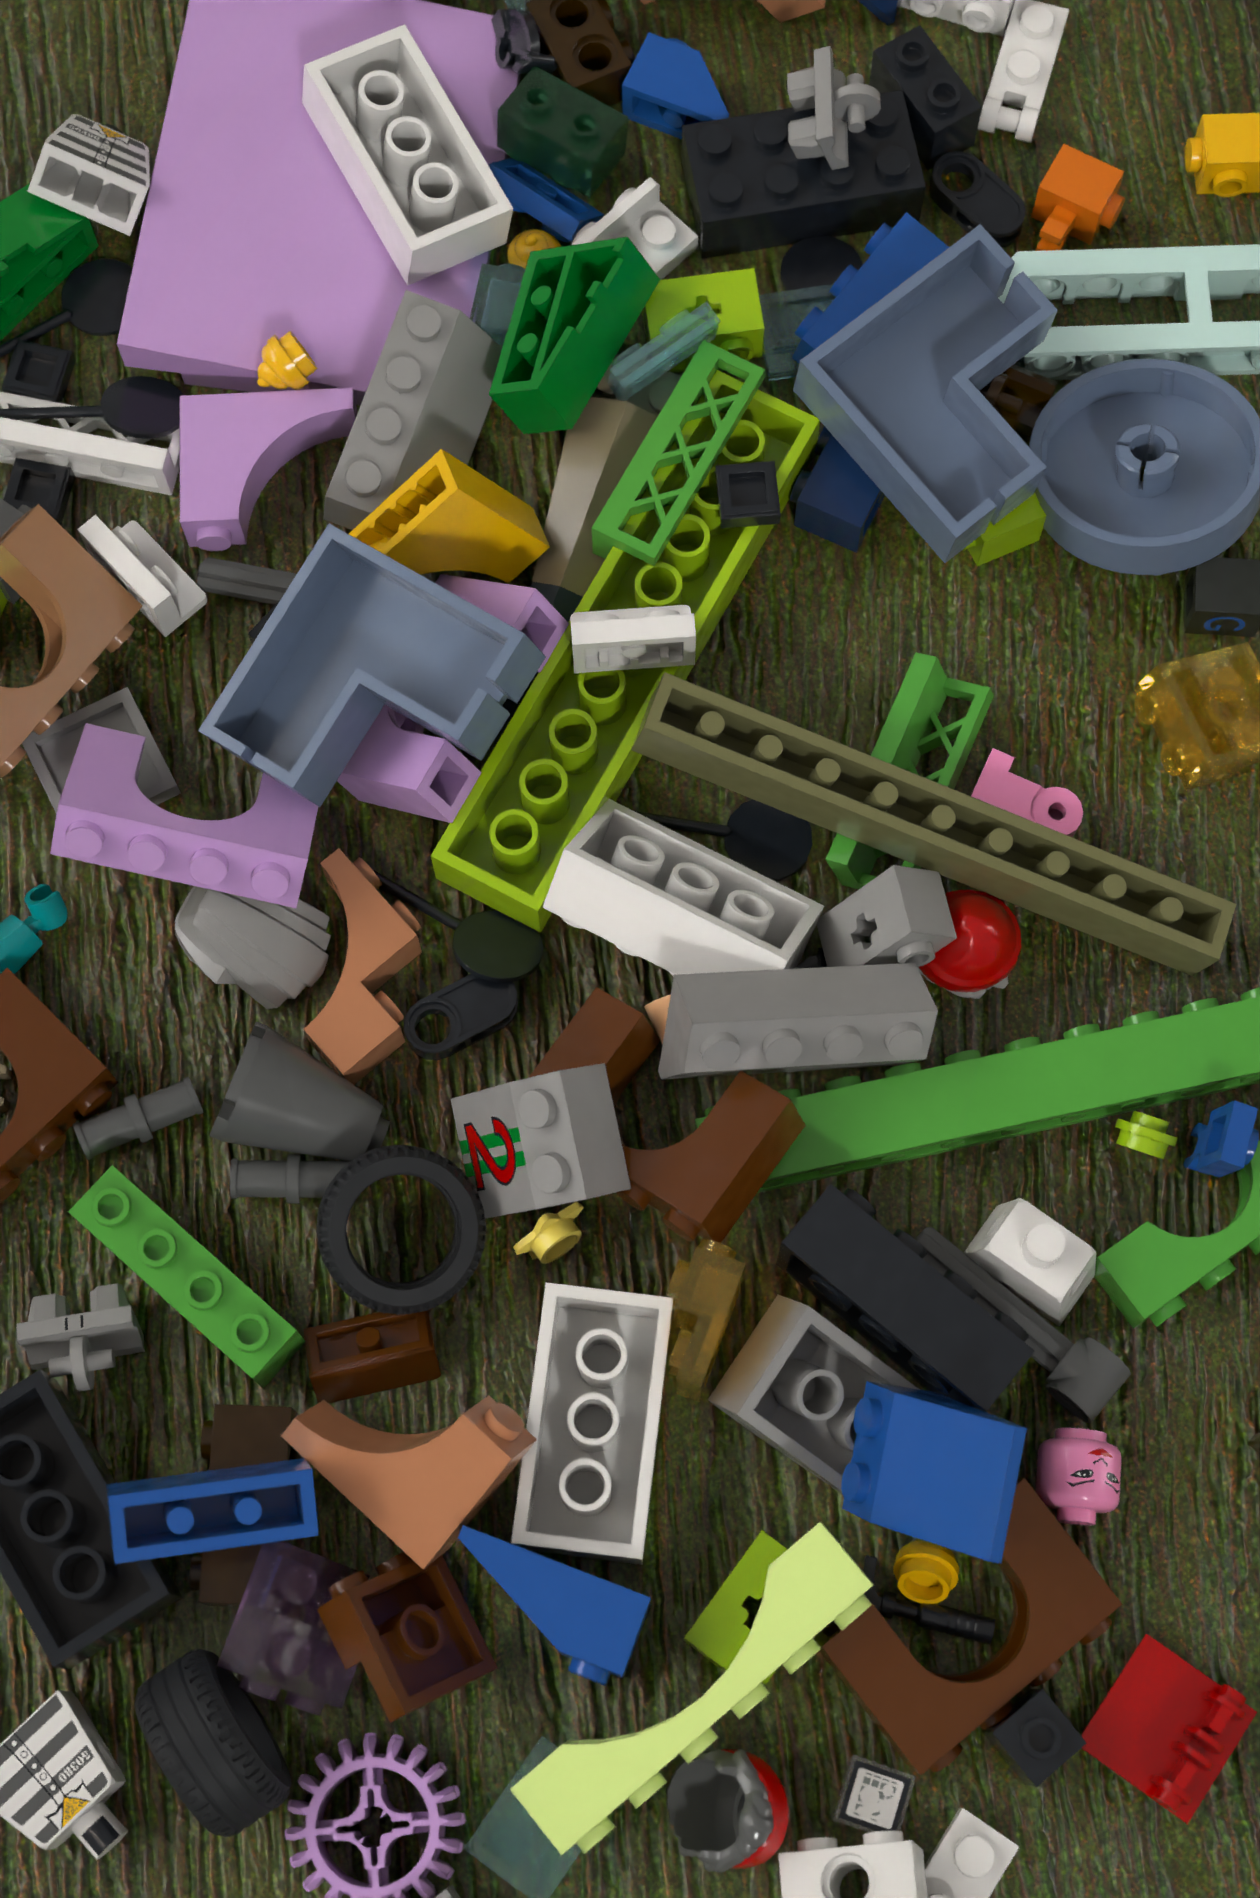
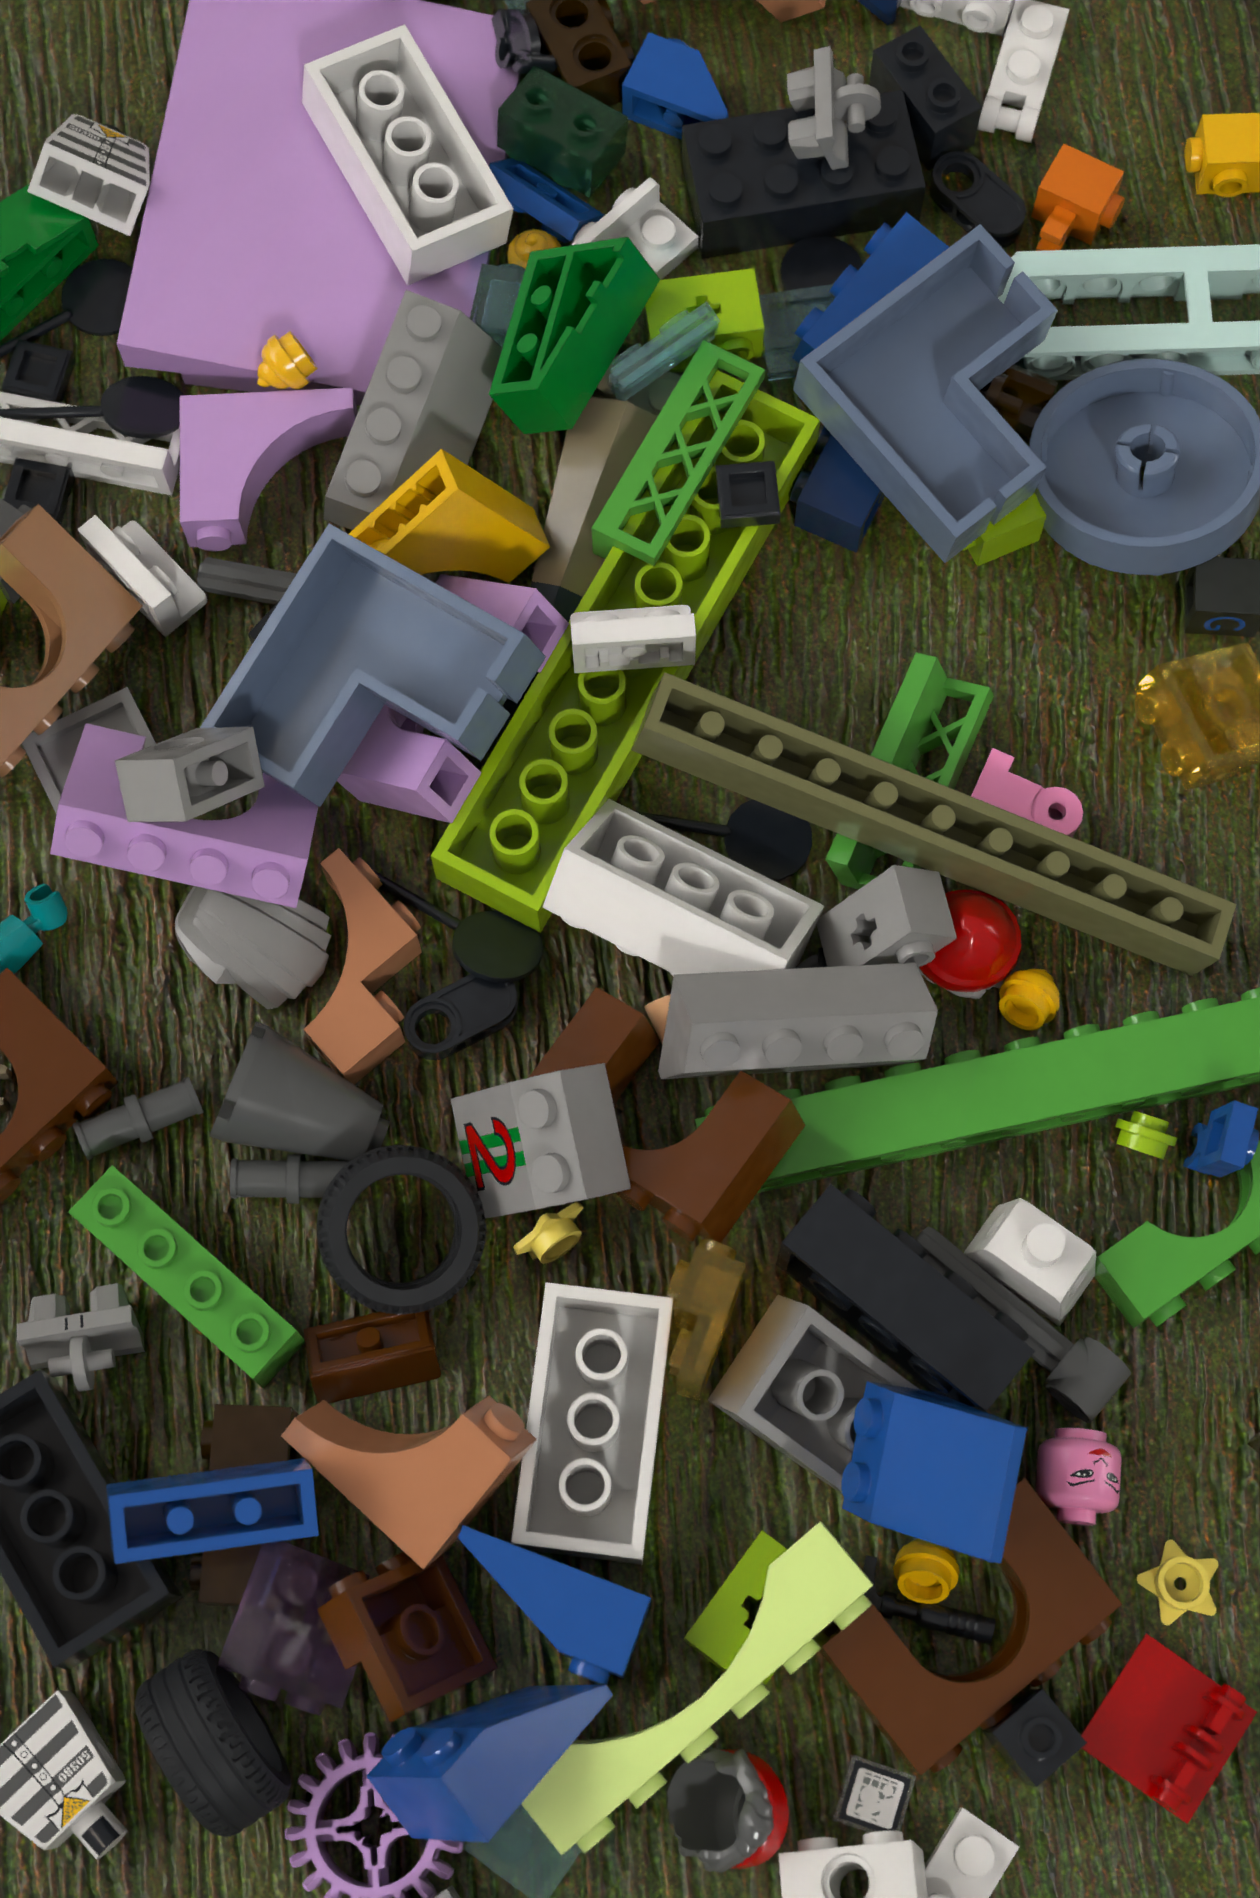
(189, 774): none -> light grey brick
(480, 1763): none -> blue slope
(1029, 998): none -> yellow plate
(1197, 1576): none -> light yellow plate

